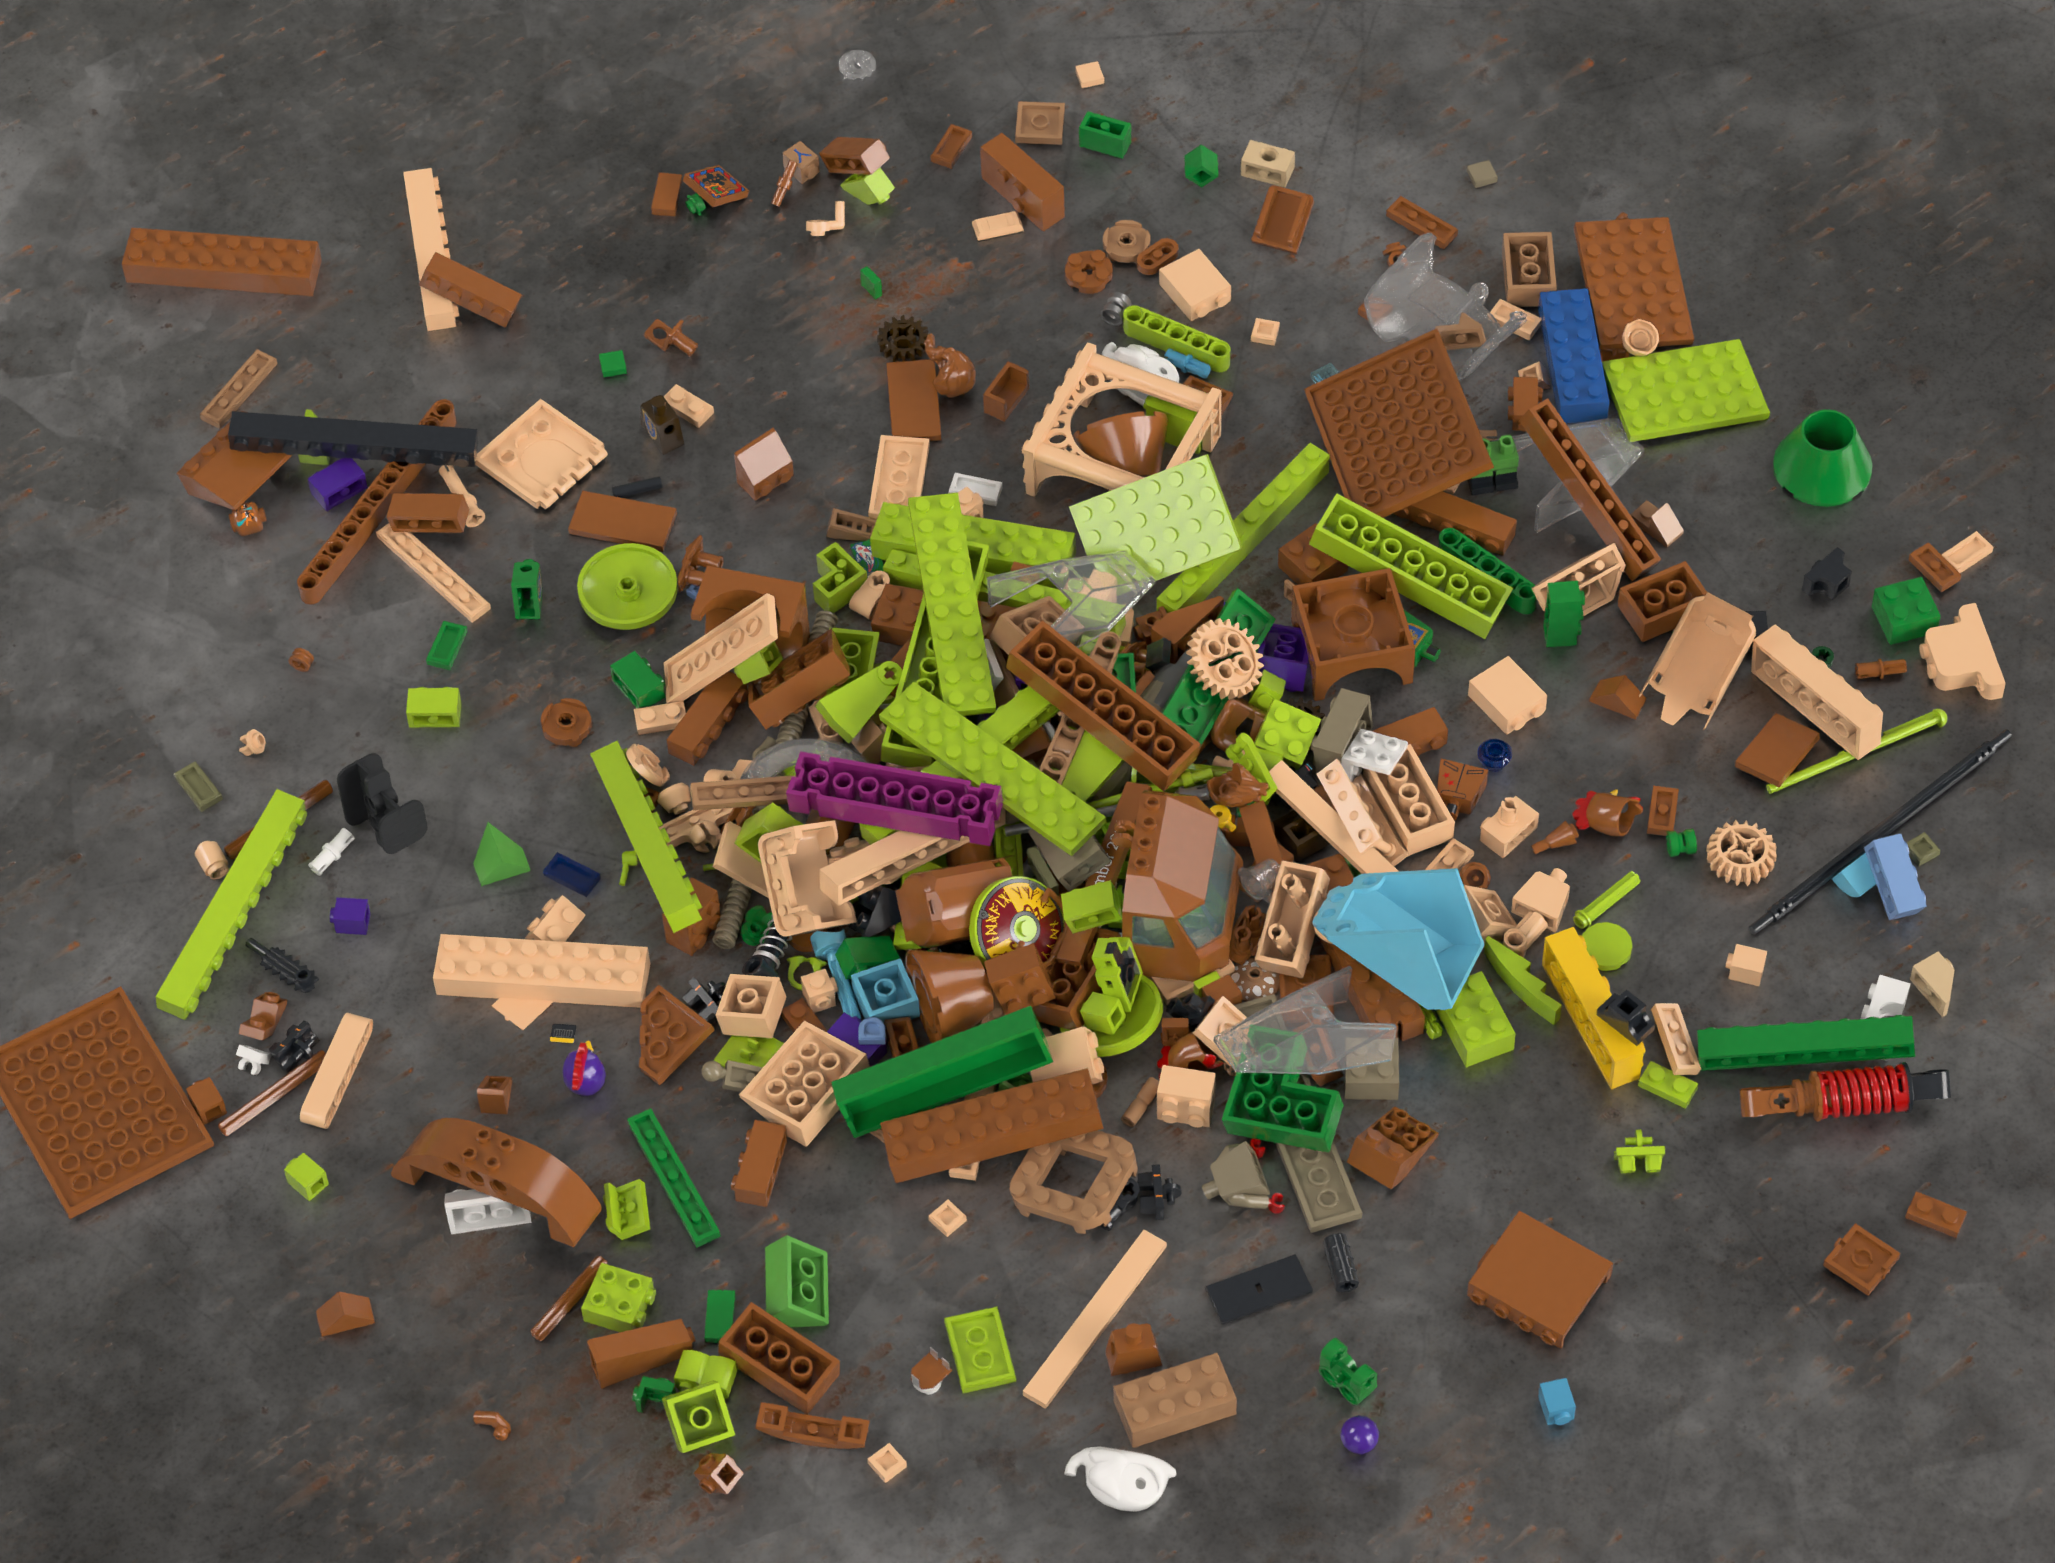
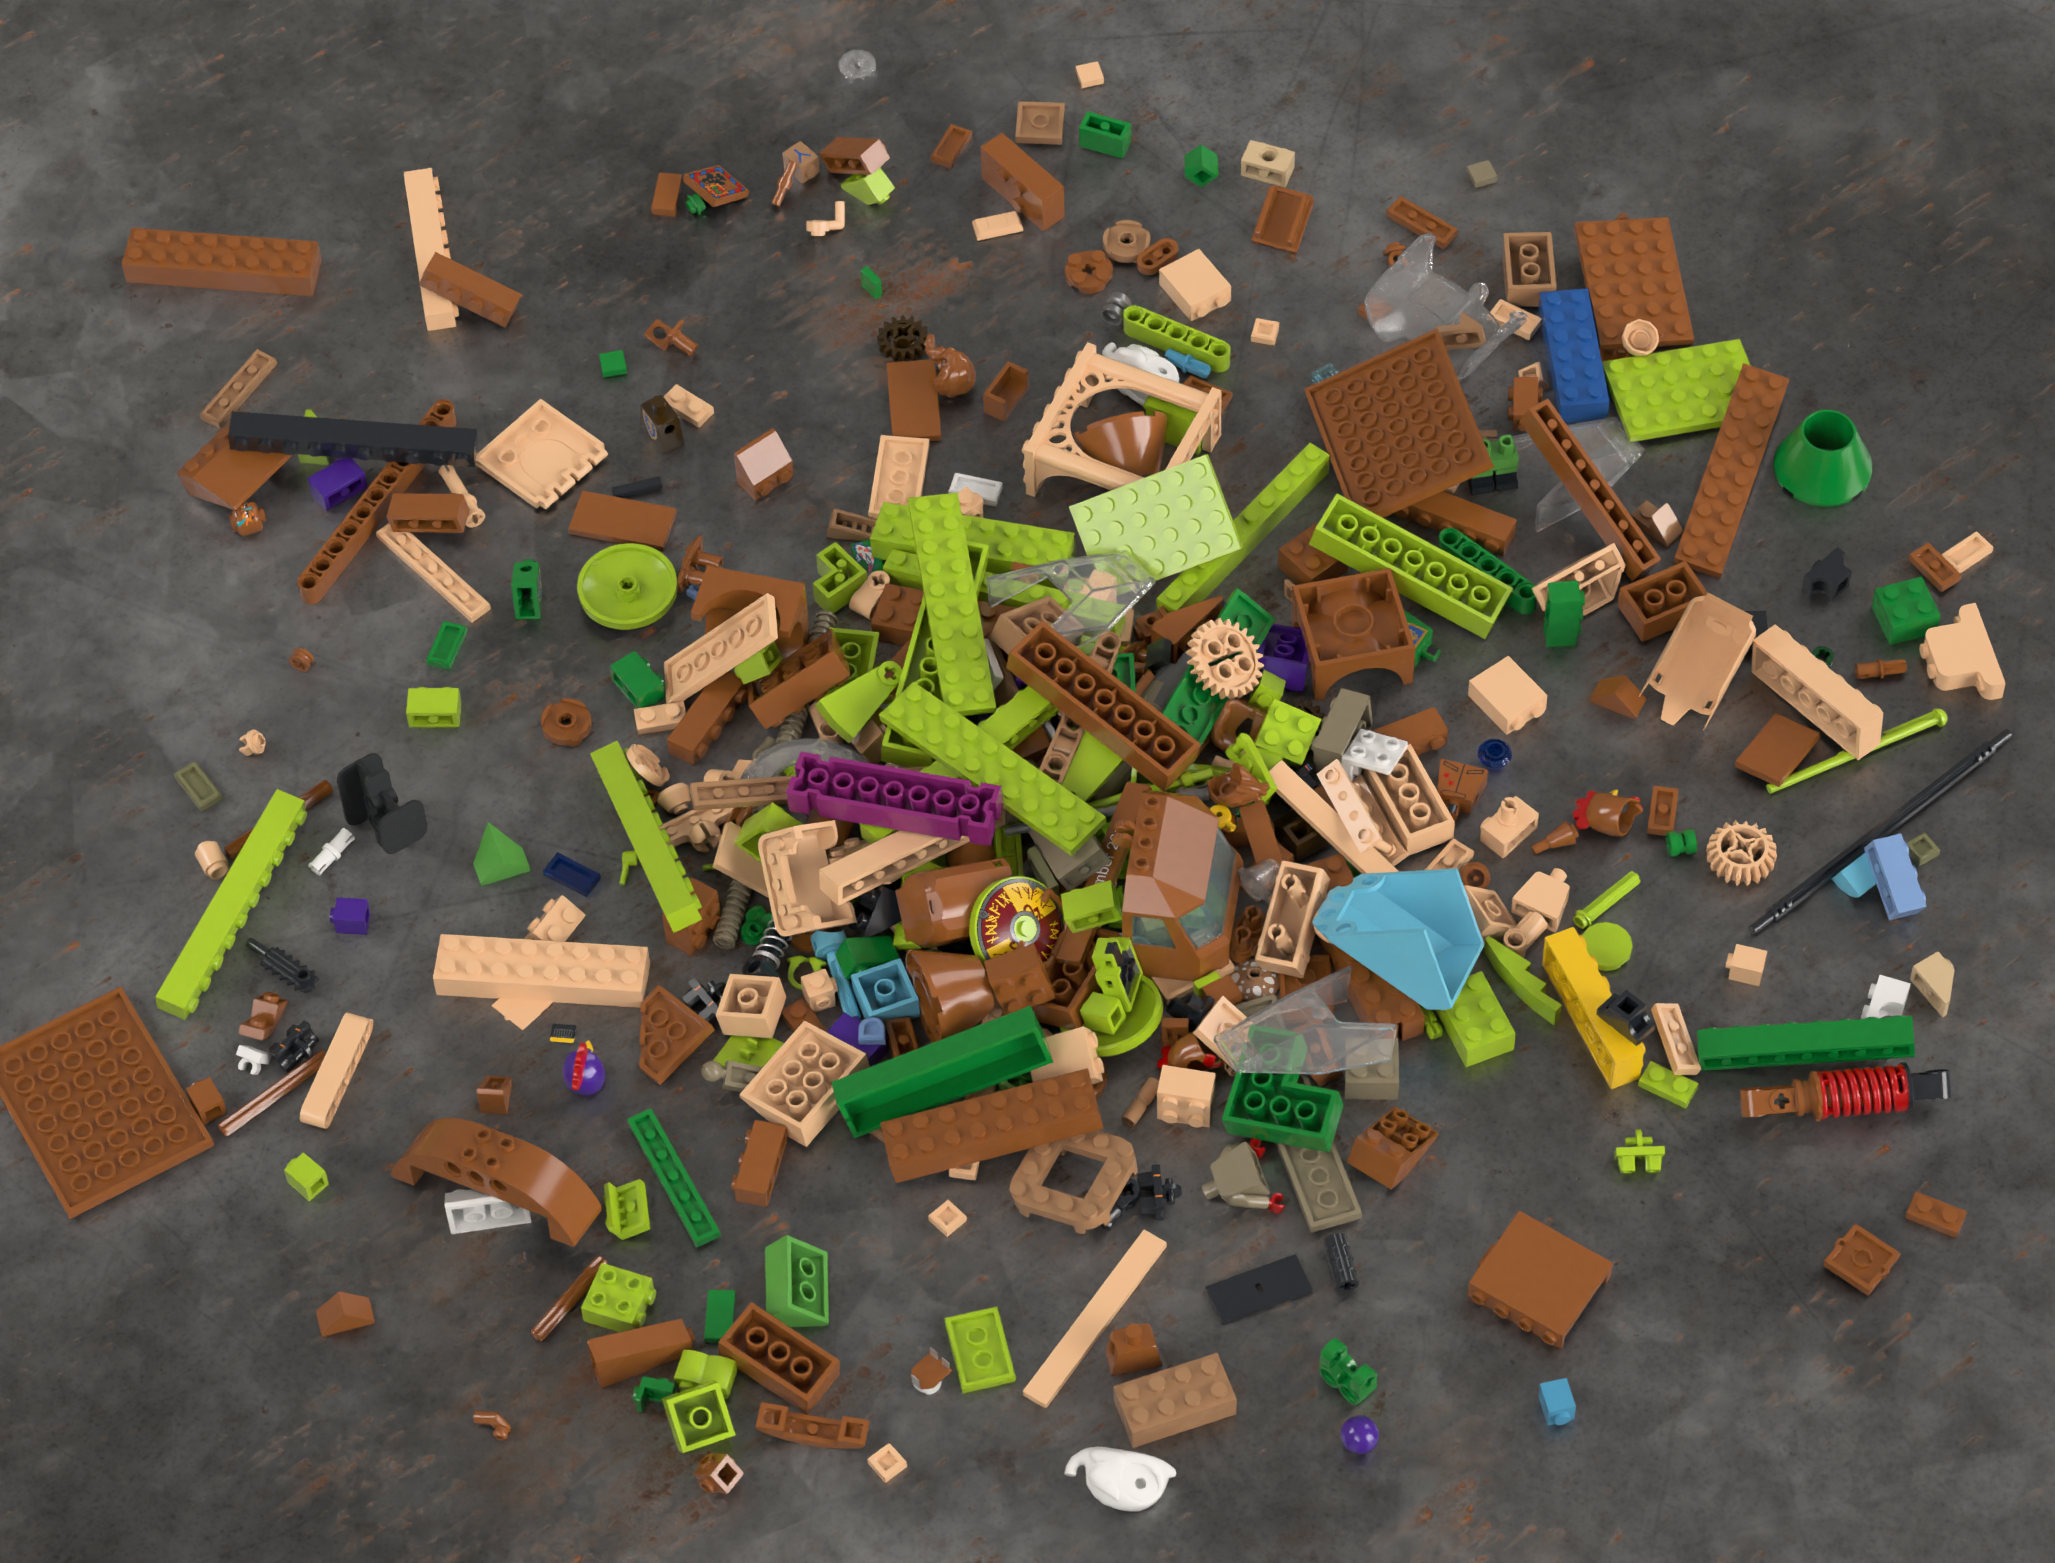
(1731, 470): none -> dark orange plate

